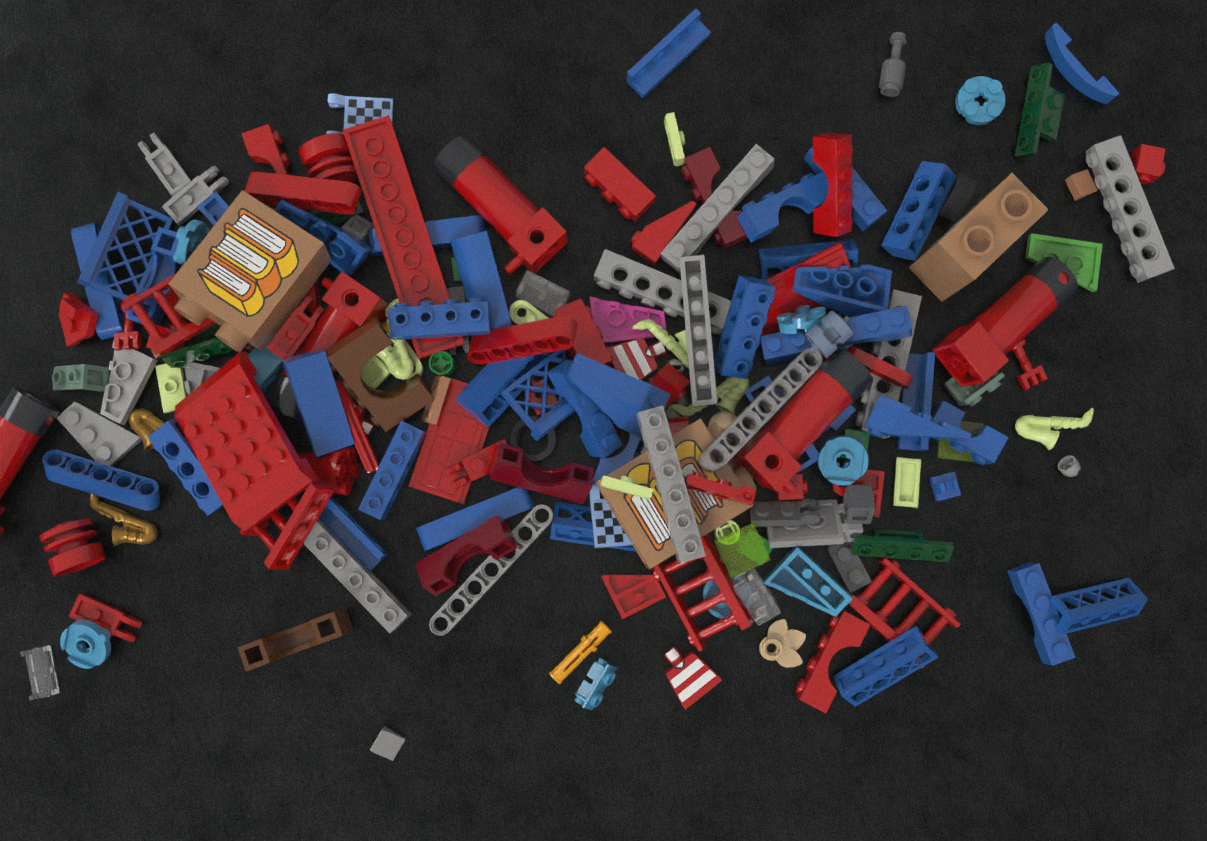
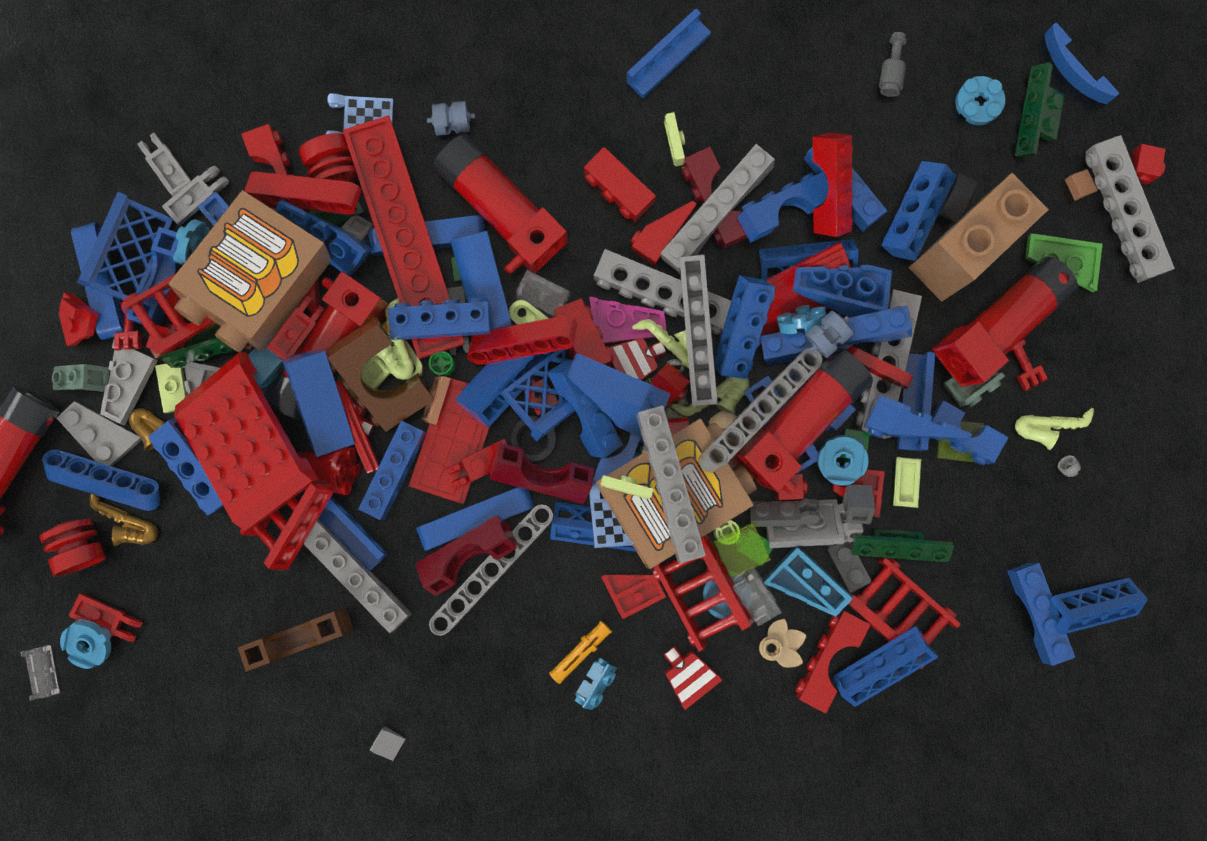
(450, 118): none -> sand blue wheel
(721, 489): red hinge -> none
(945, 486): blue tile -> none

